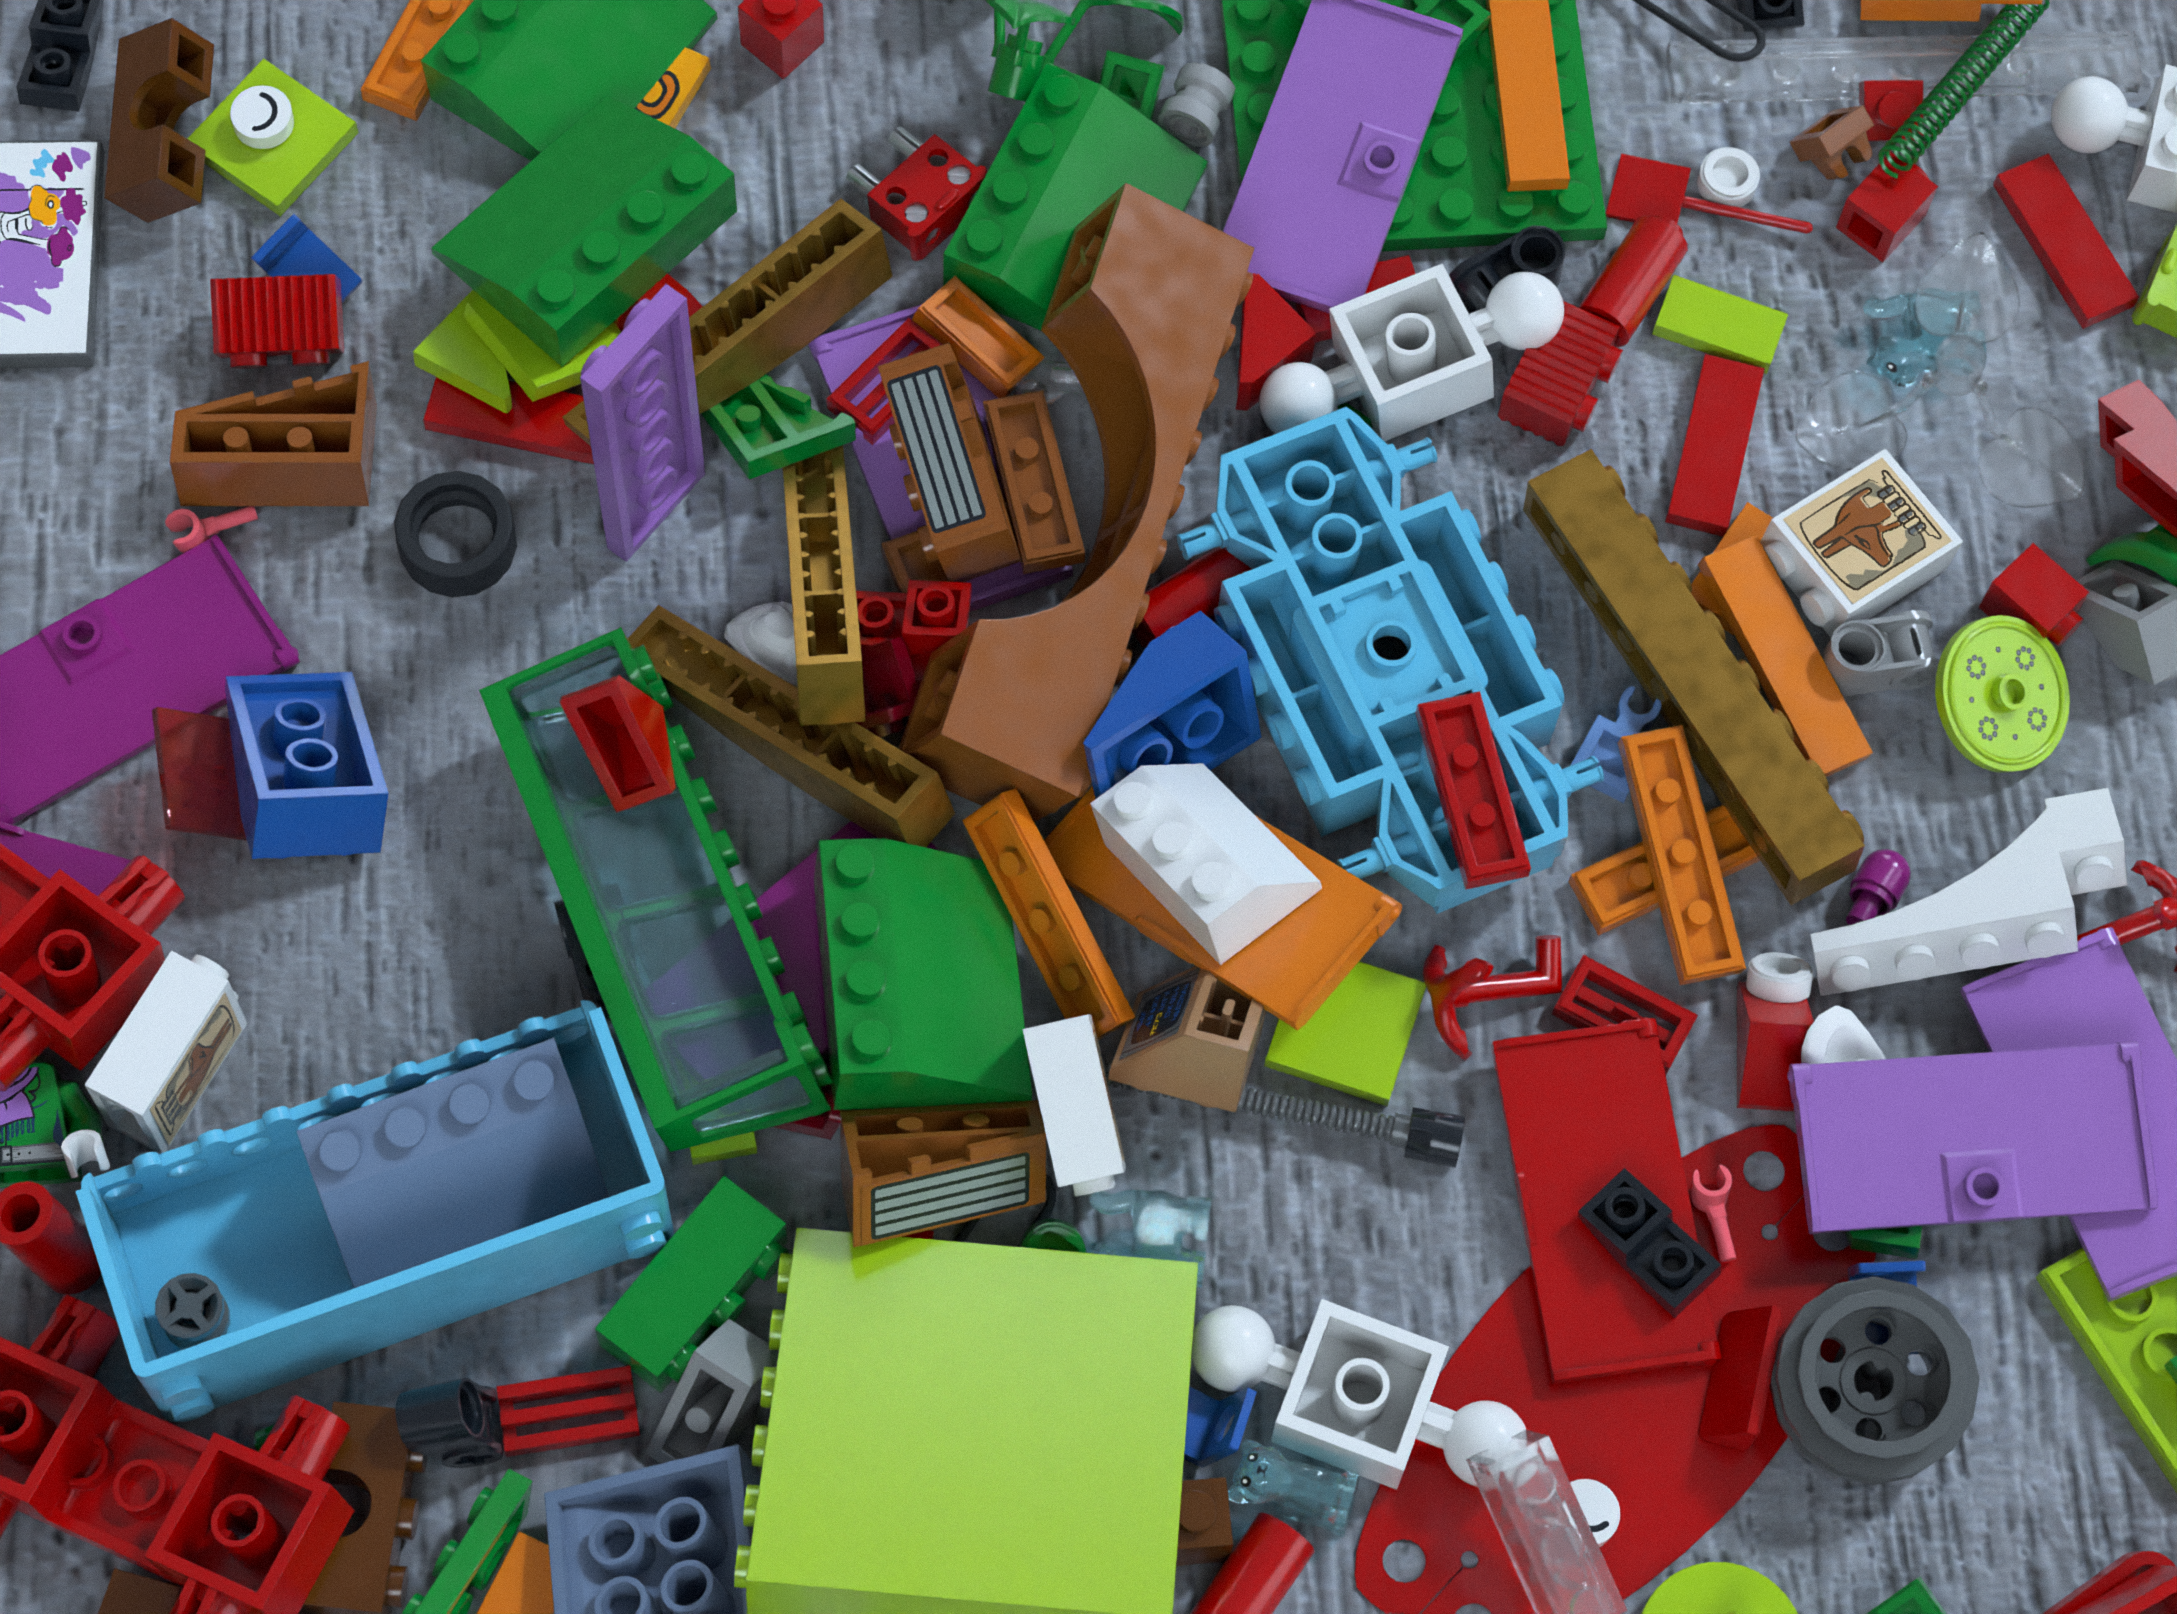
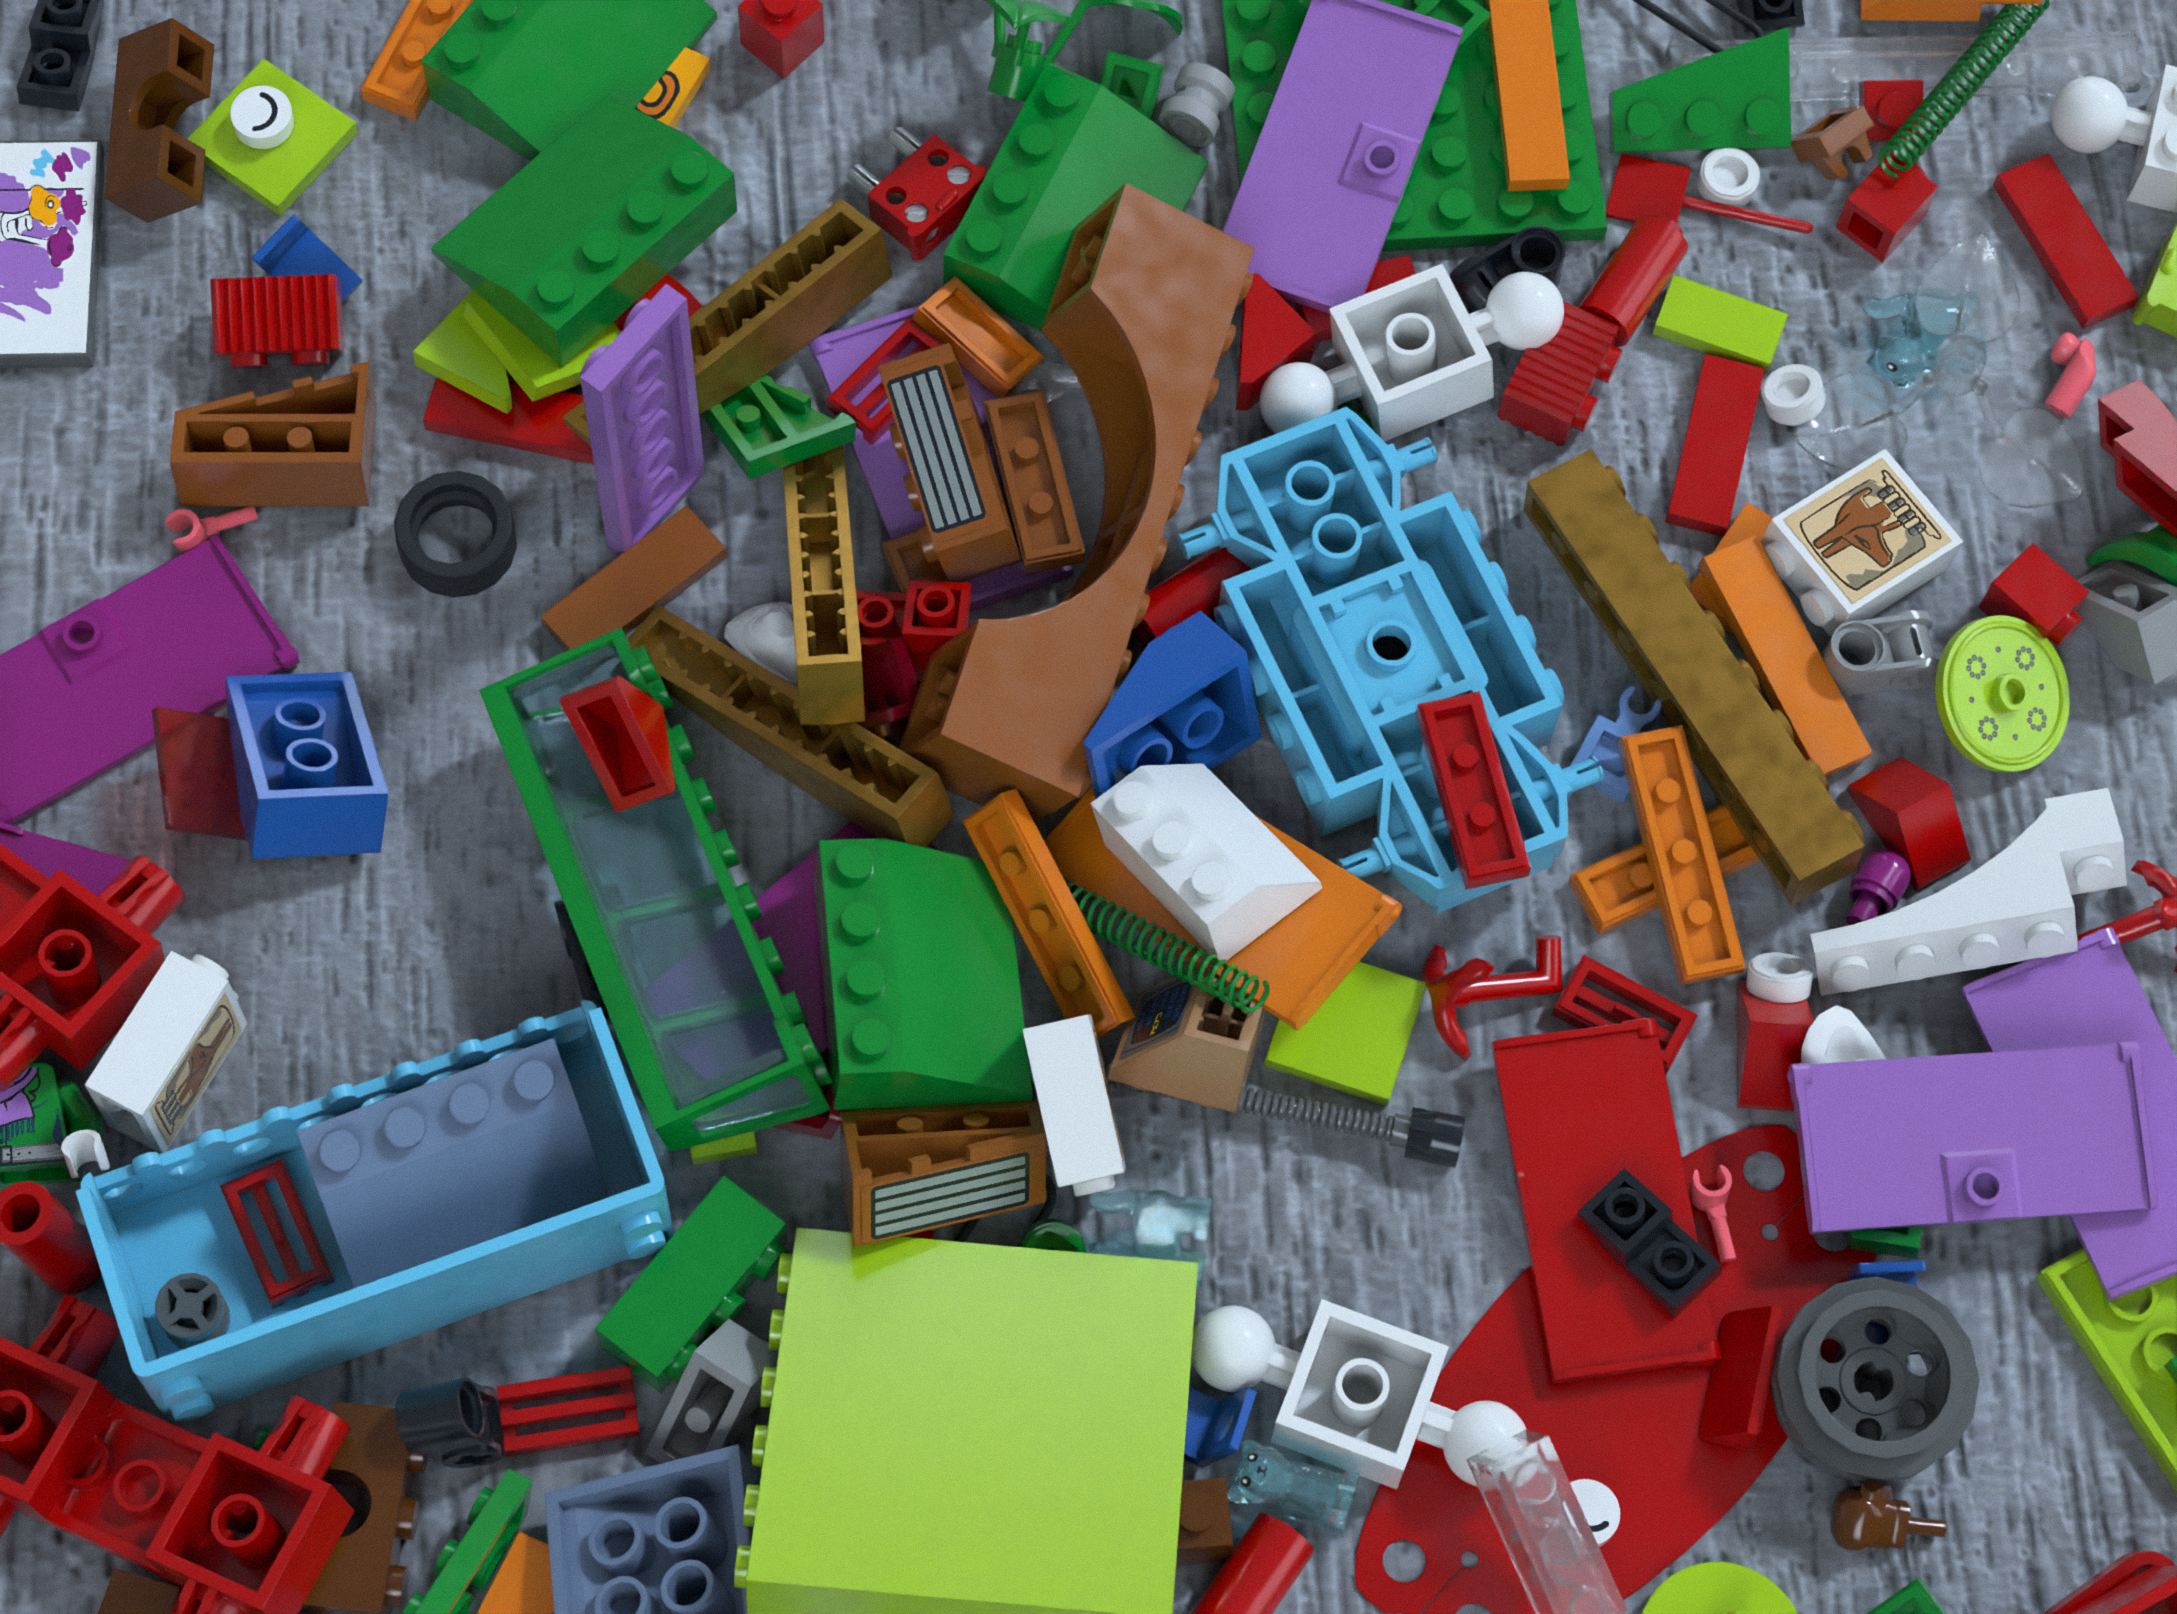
(298, 1282): none -> red tile
(636, 581): none -> dark orange tile
(1169, 955): none -> green piece
(1709, 104): none -> green wing
(1793, 394): none -> white tile
(1873, 1519): none -> reddish brown piece
(1914, 817): none -> red slope
(2076, 378): none -> coral arm

